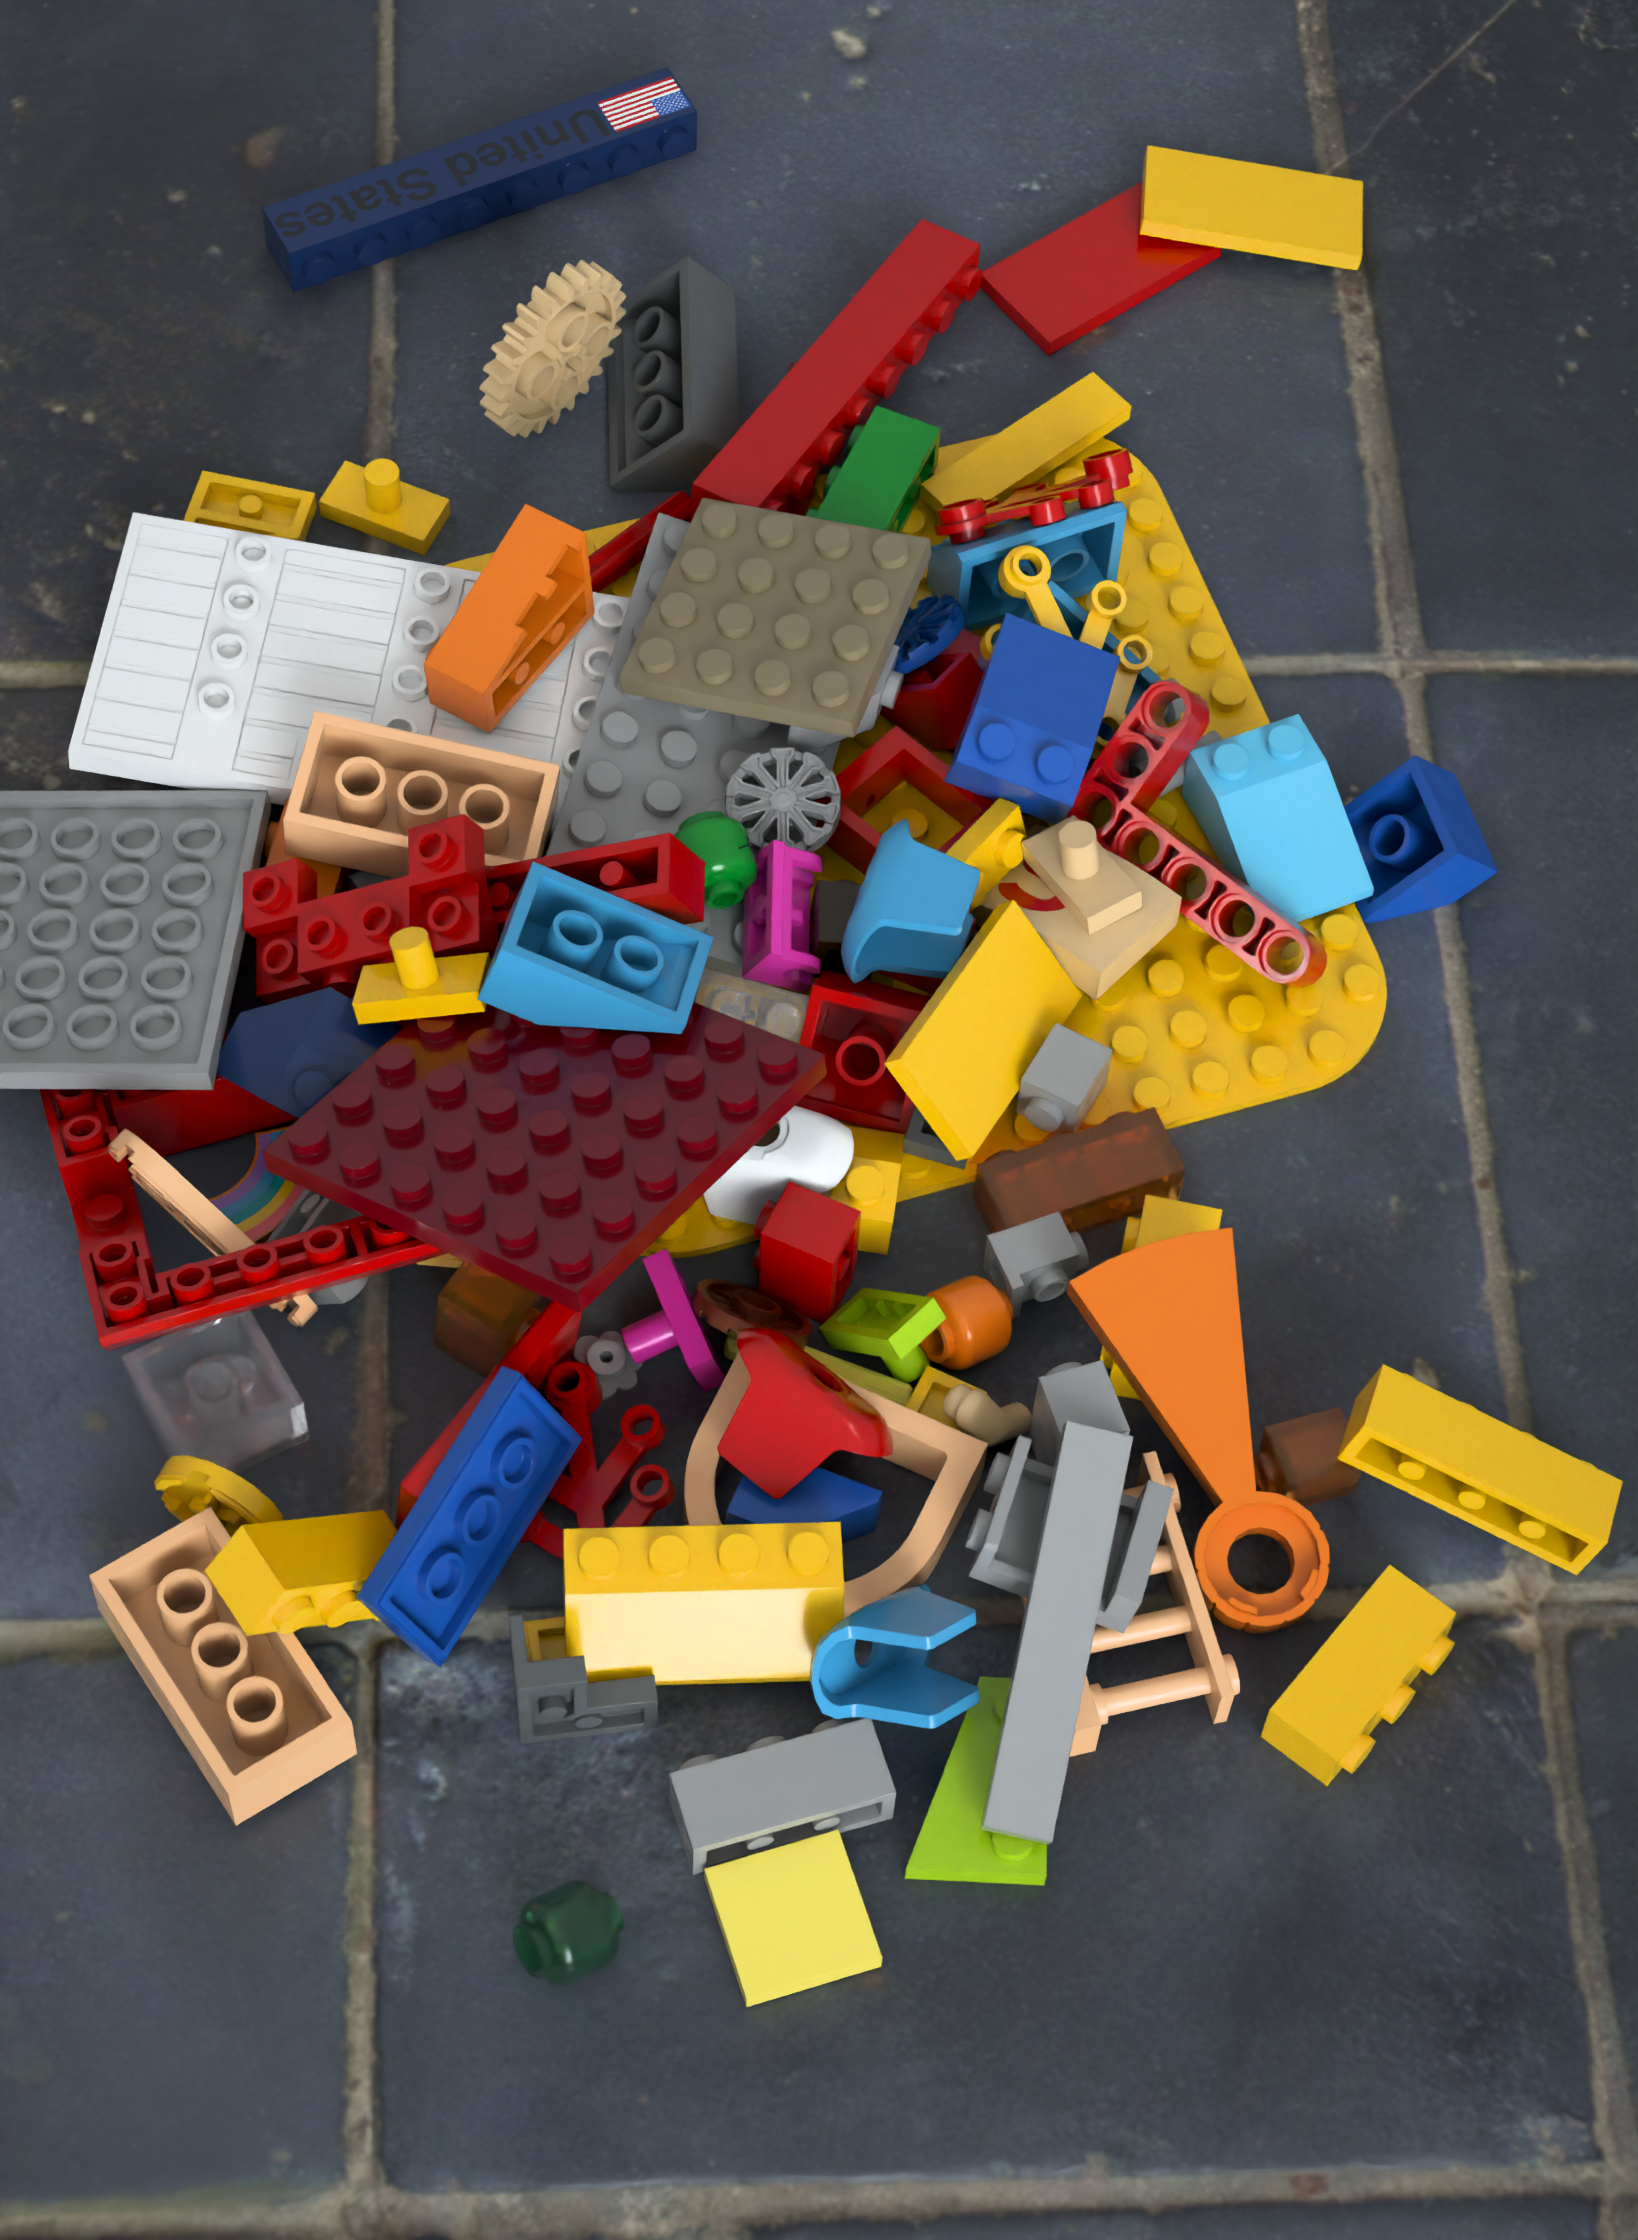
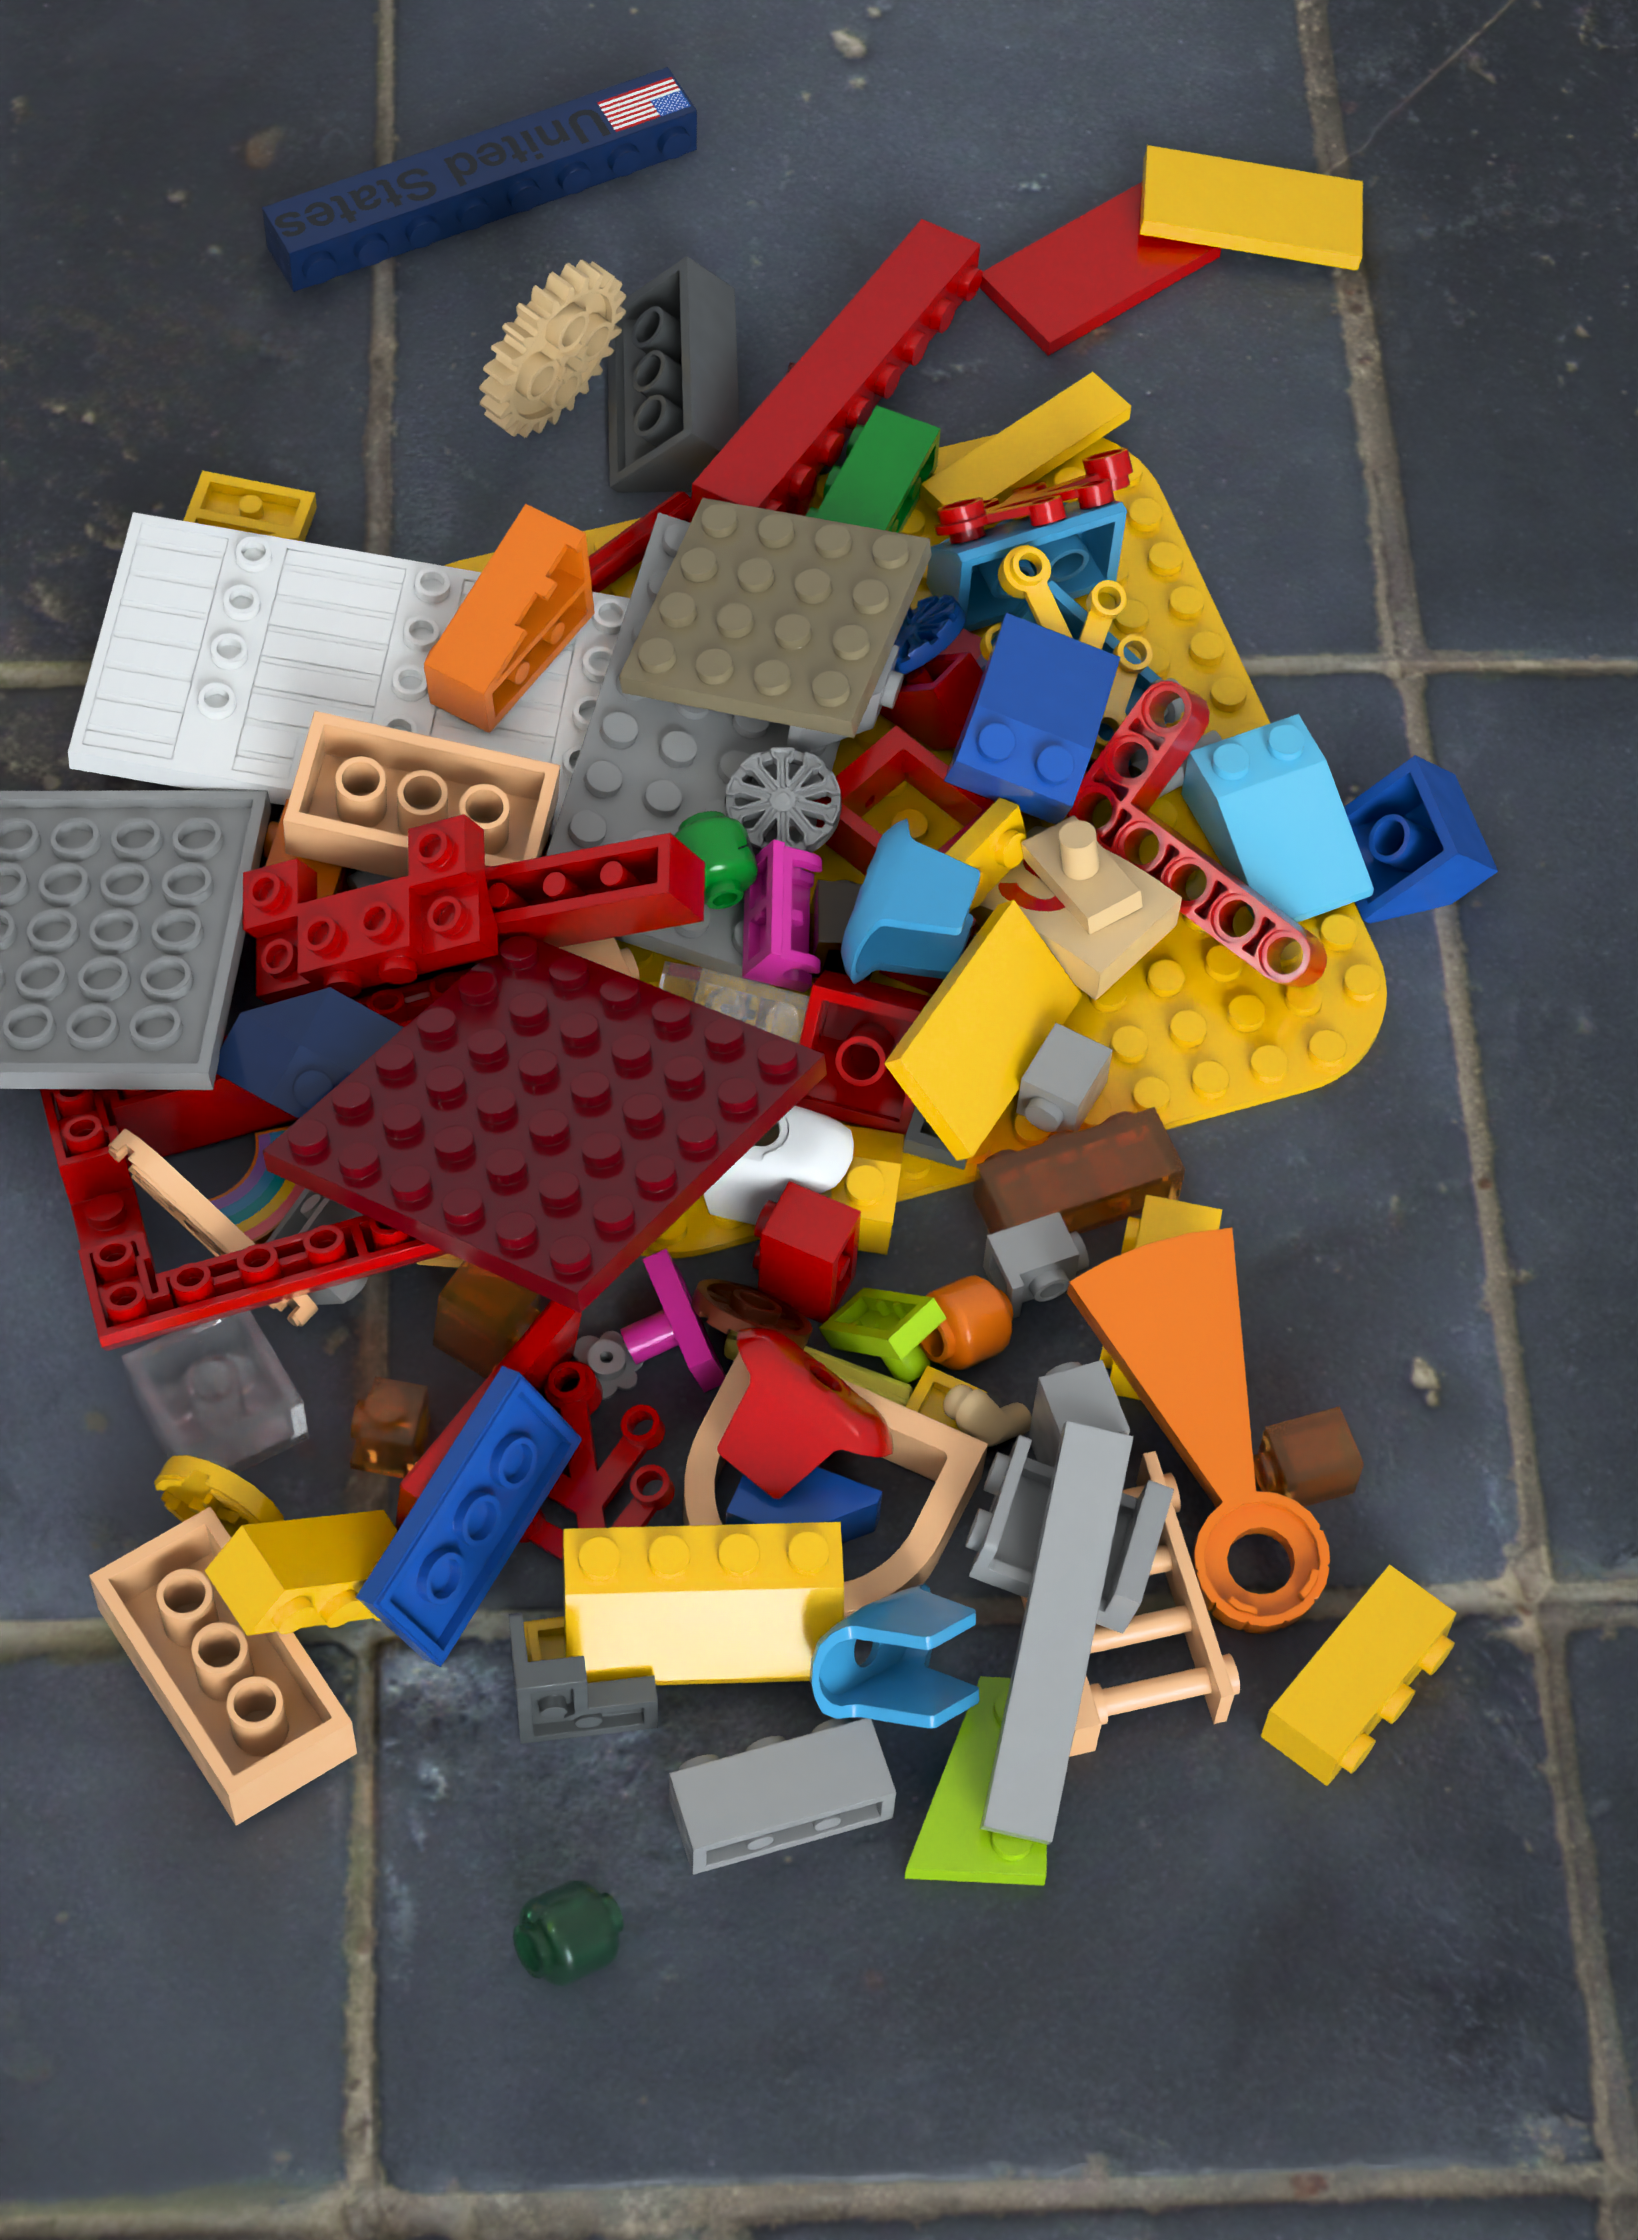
(383, 506): yellow tile -> none
(390, 1427): none -> clear orange brick
(419, 983): yellow tile -> none
(593, 960): dark azure slope -> none
(792, 1918): light yellow tile -> none
(1480, 1469): yellow brick -> none

